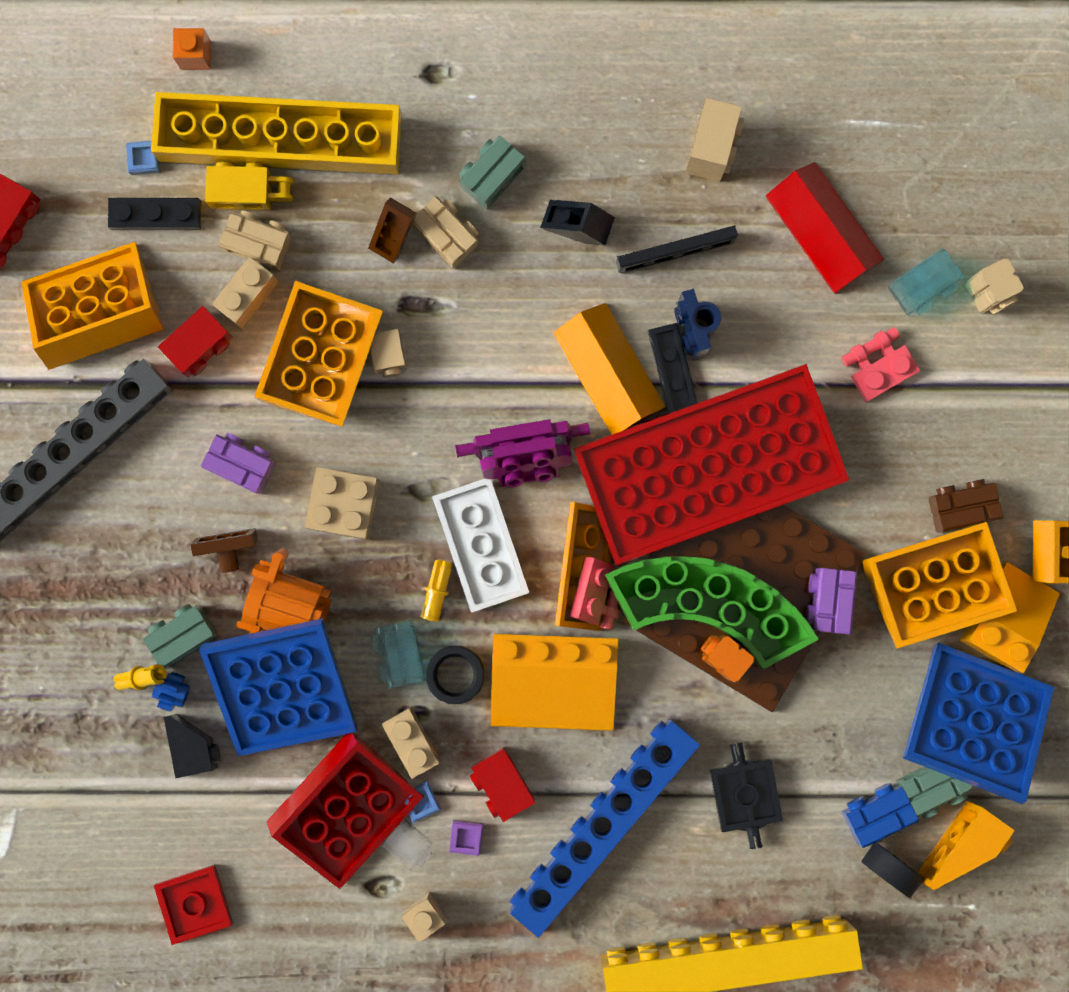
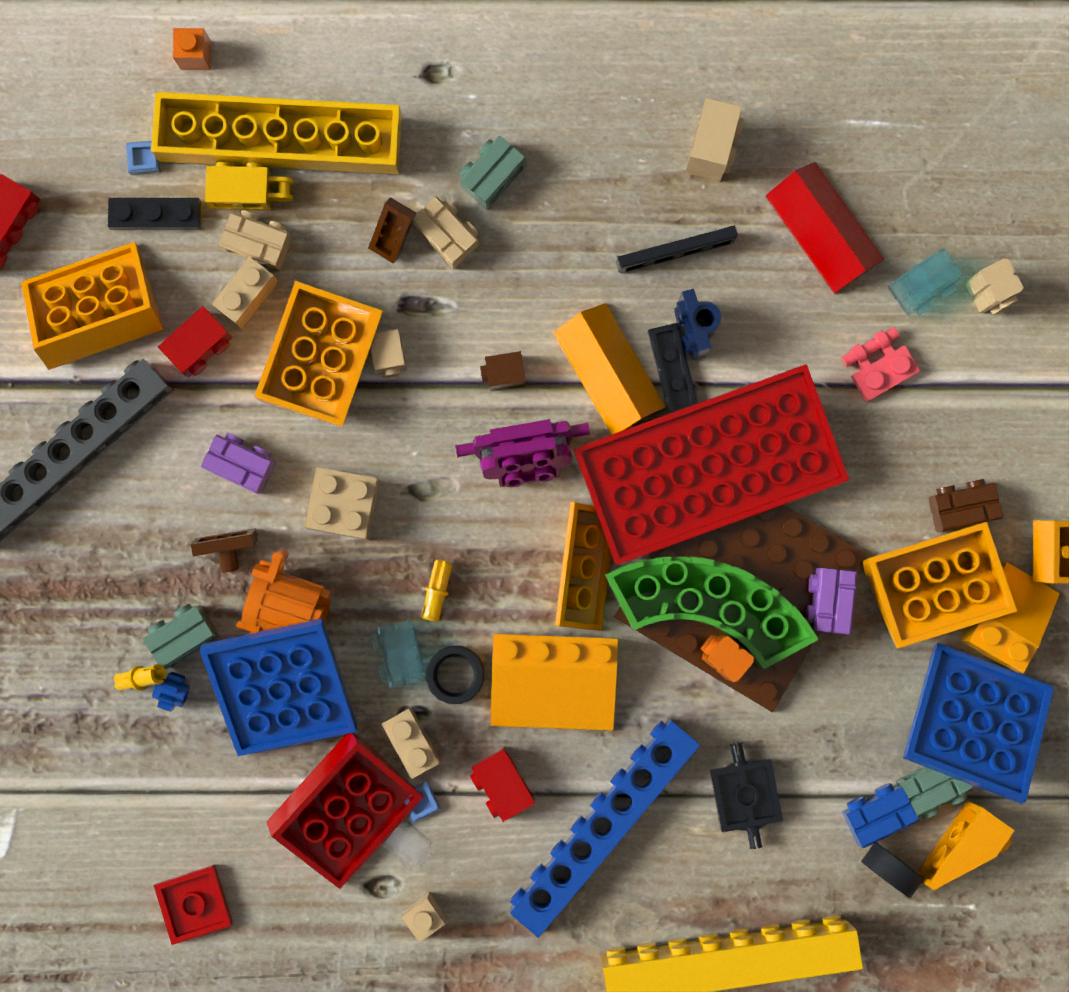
(190, 747): black slope -> none
(466, 837): medium lavender tile -> none
(480, 544): white plate -> none
(503, 371): none -> reddish brown brick
(578, 221): black slope -> none
(592, 593): coral plate -> none

